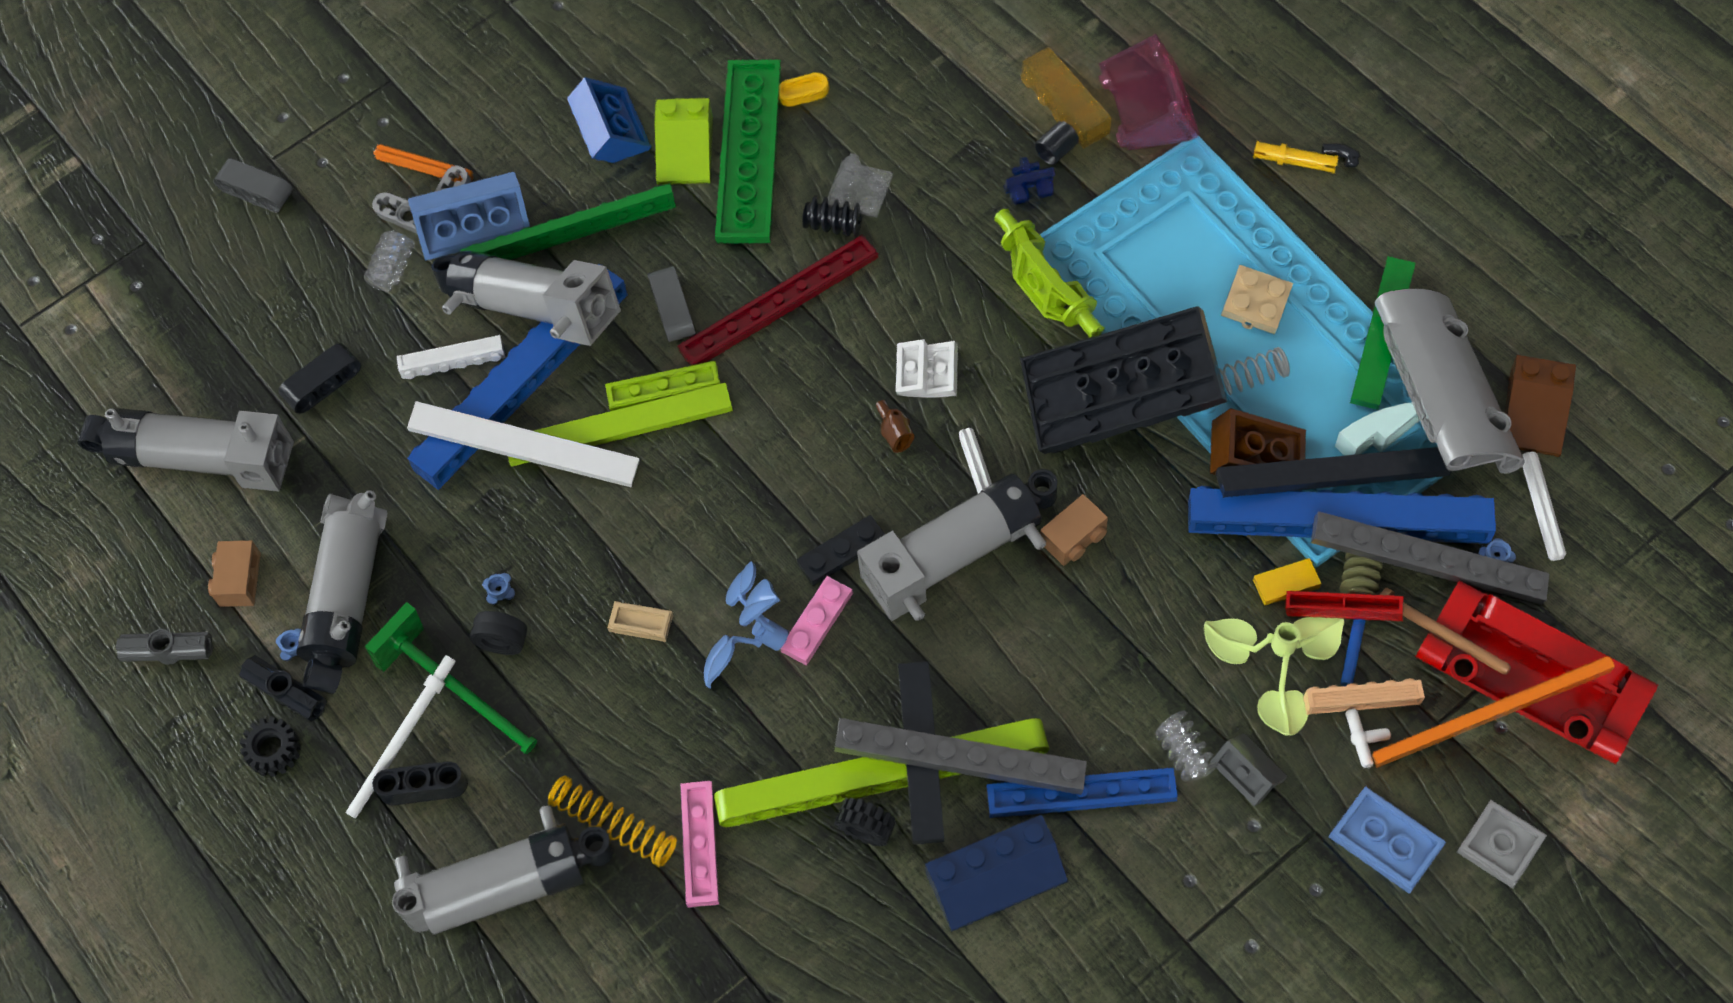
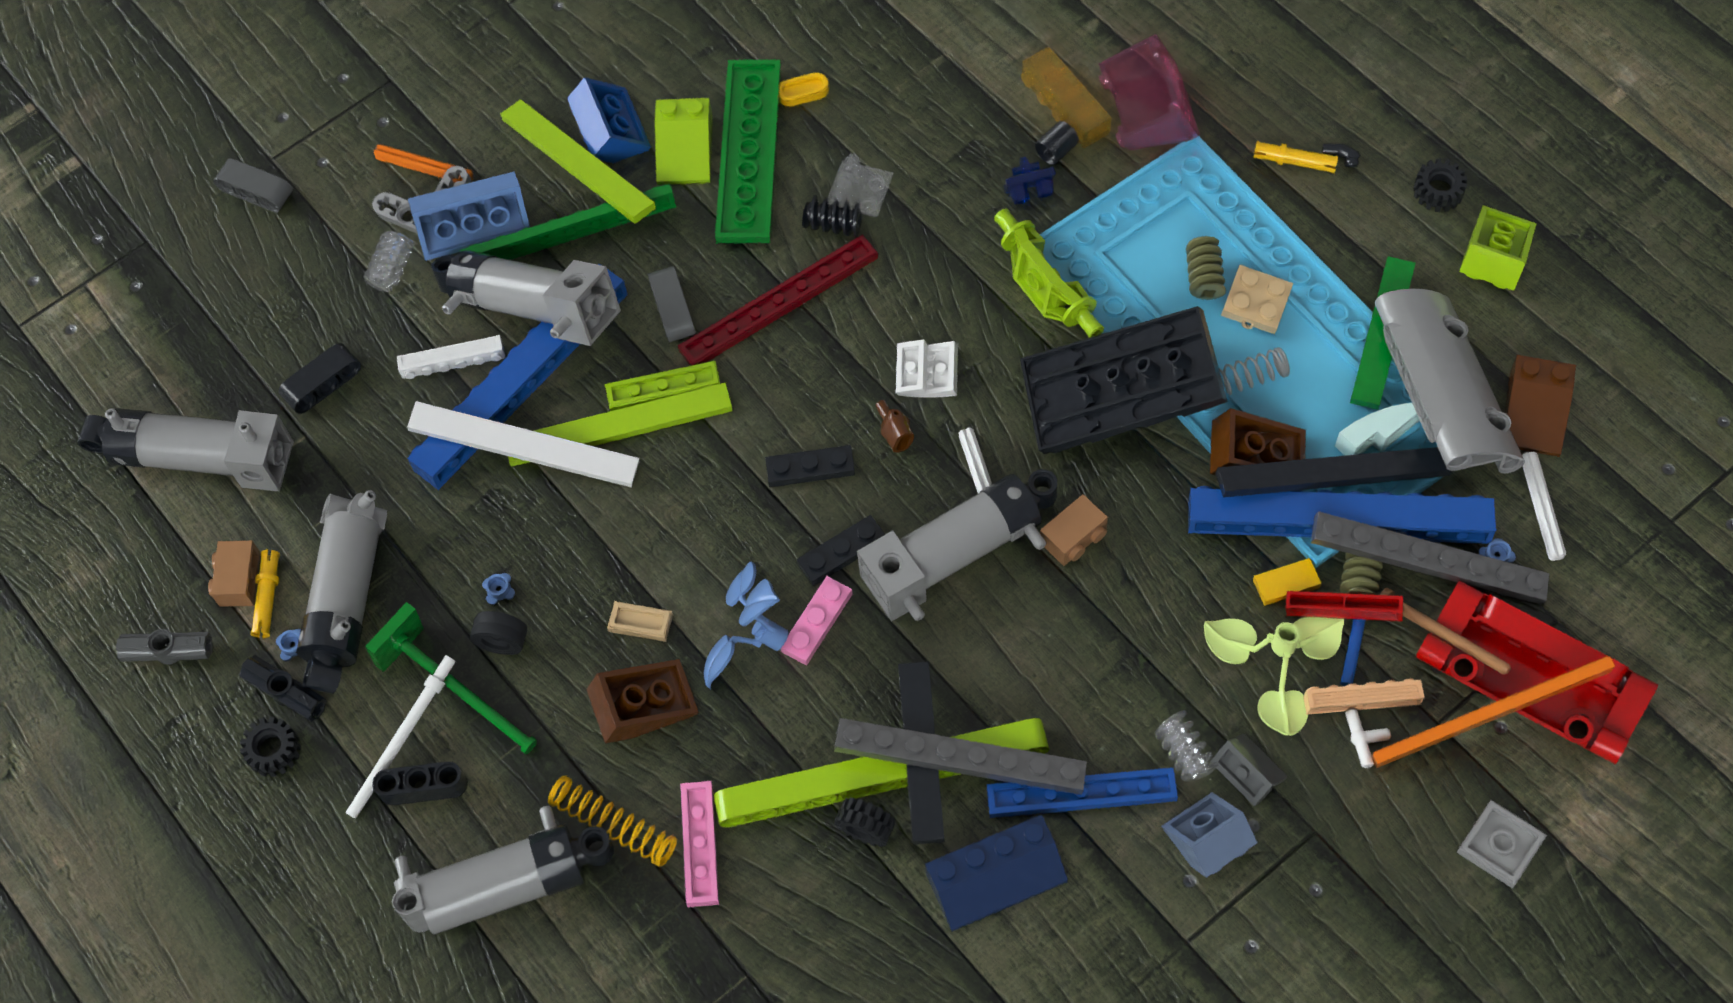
(266, 581): none -> yellow pin
(578, 161): none -> lime tile
(640, 699): none -> reddish brown slope
(810, 466): none -> black plate
(1205, 268): none -> olive piece
(1210, 834): none -> sand blue slope
(1387, 839): medium blue tile -> none
(1445, 173): none -> black tyre
(1498, 248): none -> lime slope

